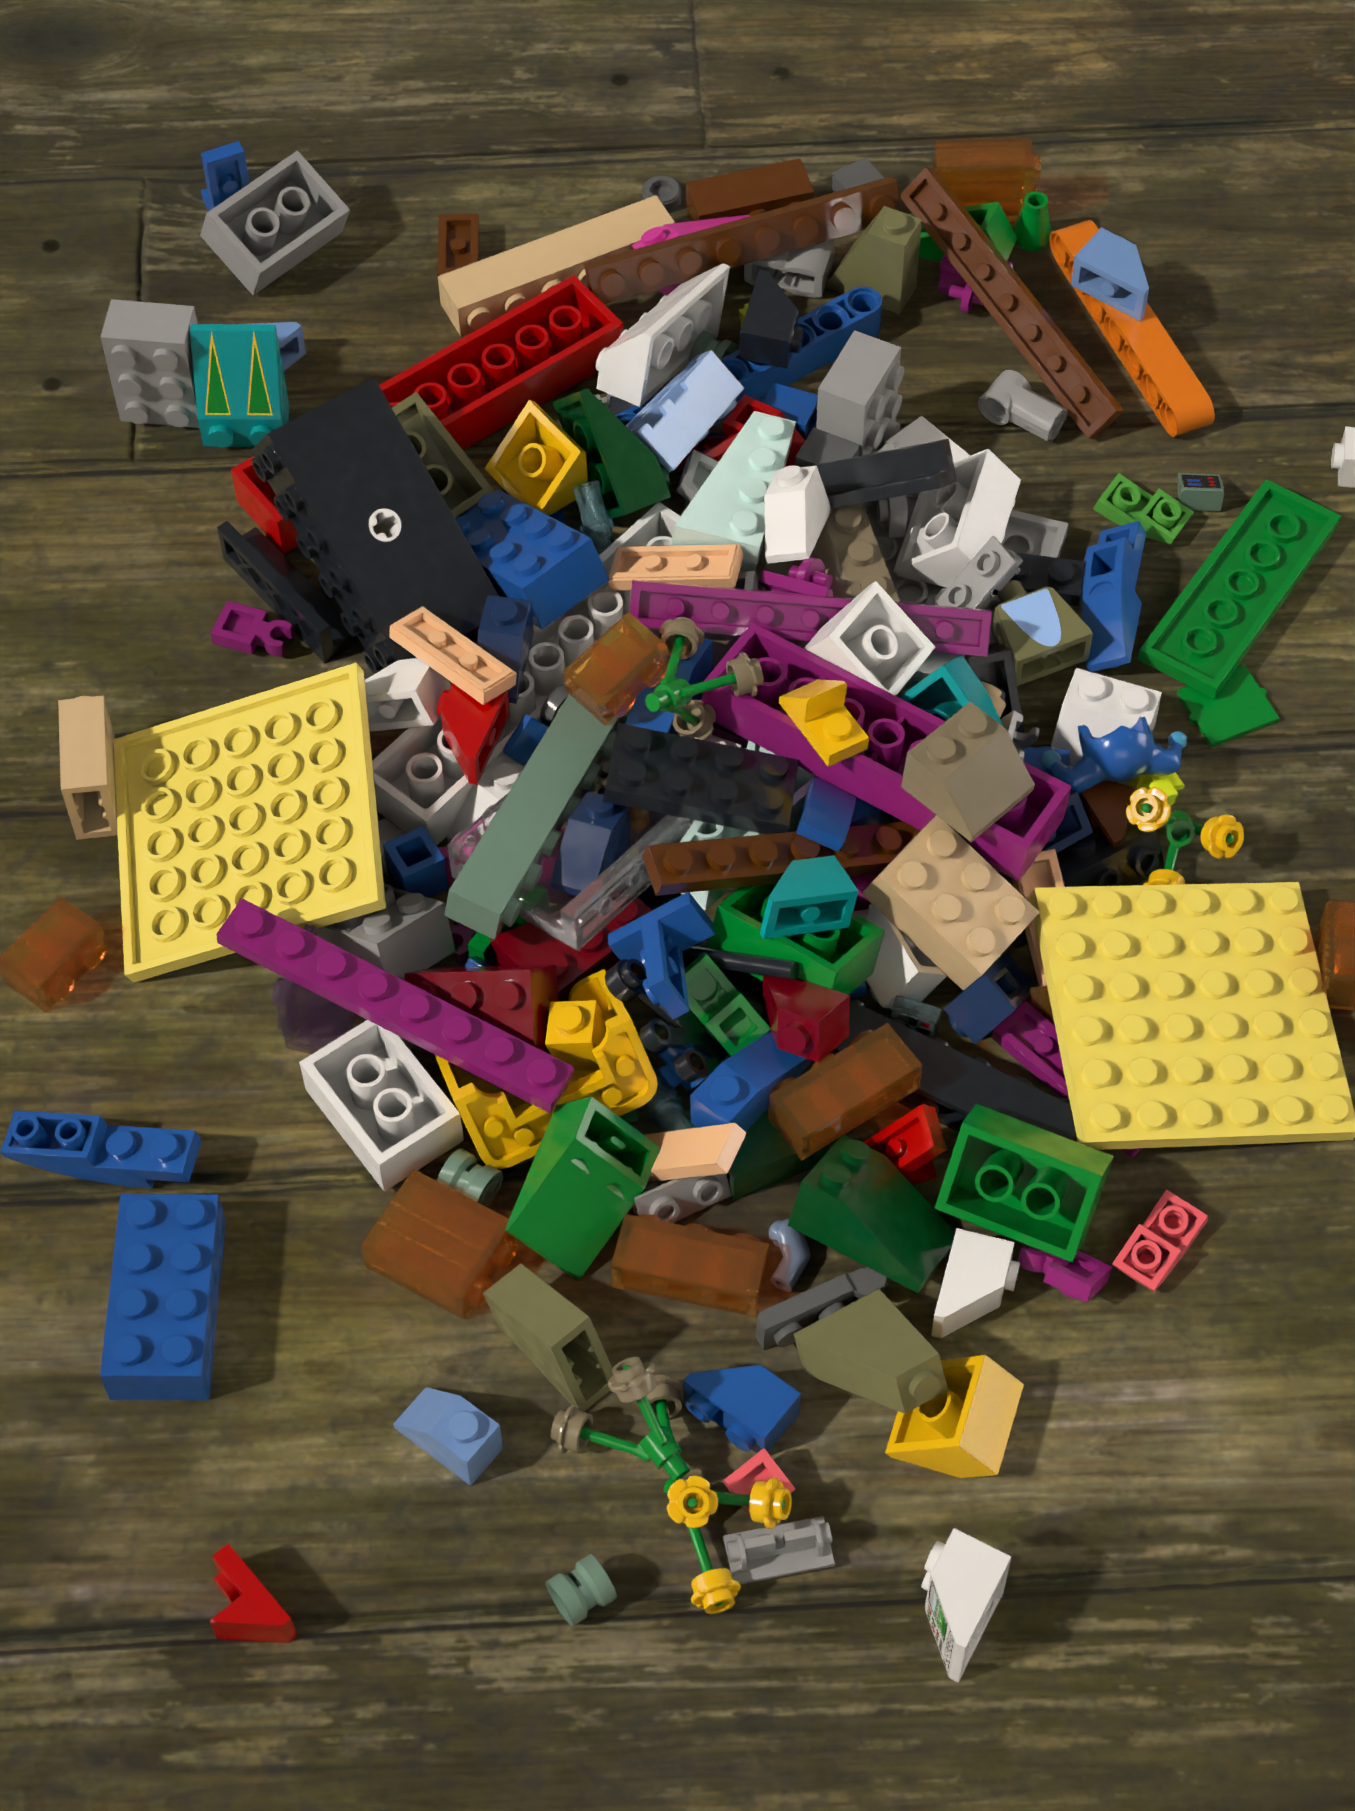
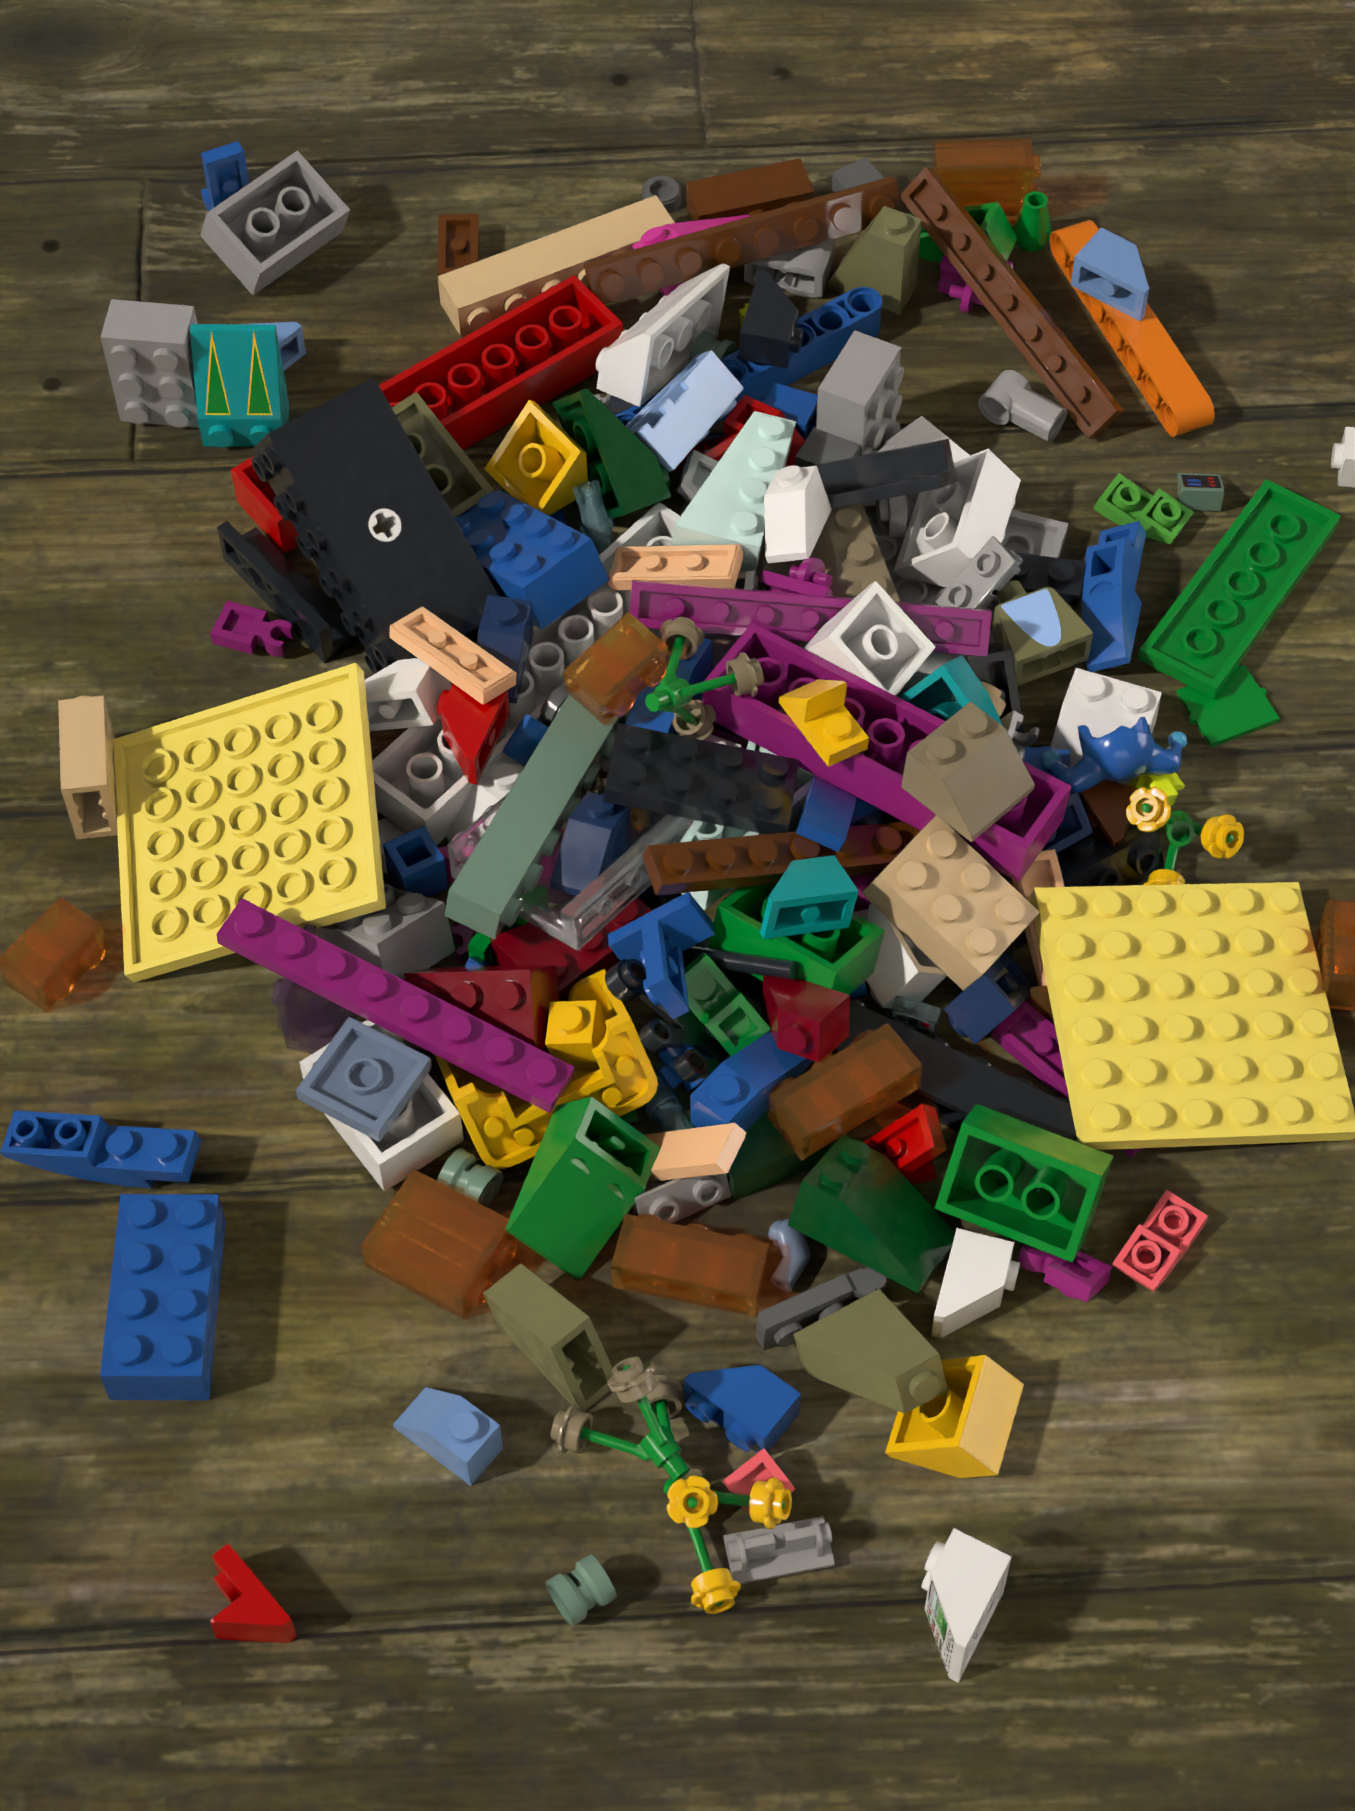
(364, 1079): none -> sand blue plate

